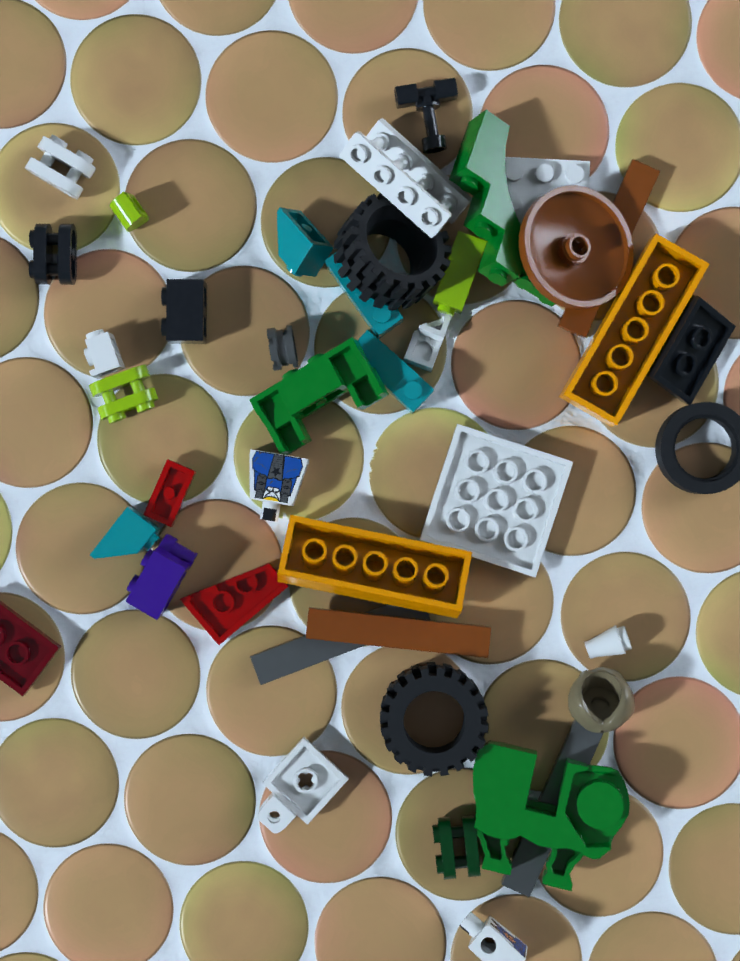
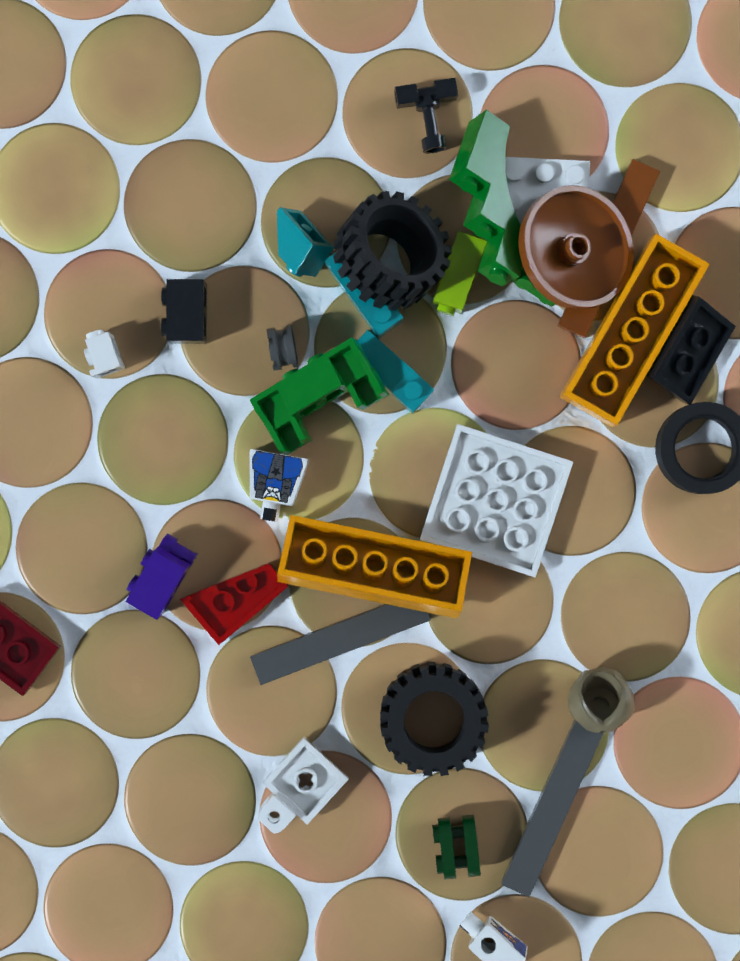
(42, 265): black brick -> none
(53, 150): white brick -> none
(115, 409): lime brick -> none
(128, 535): teal slope -> none
(129, 211): lime brick -> none
(169, 493): red plate -> none
(398, 632): dark orange tile -> none
(405, 177): white fence -> none
(427, 343): white slope -> none
(583, 822): green animal -> none
(609, 643): white cone -> none

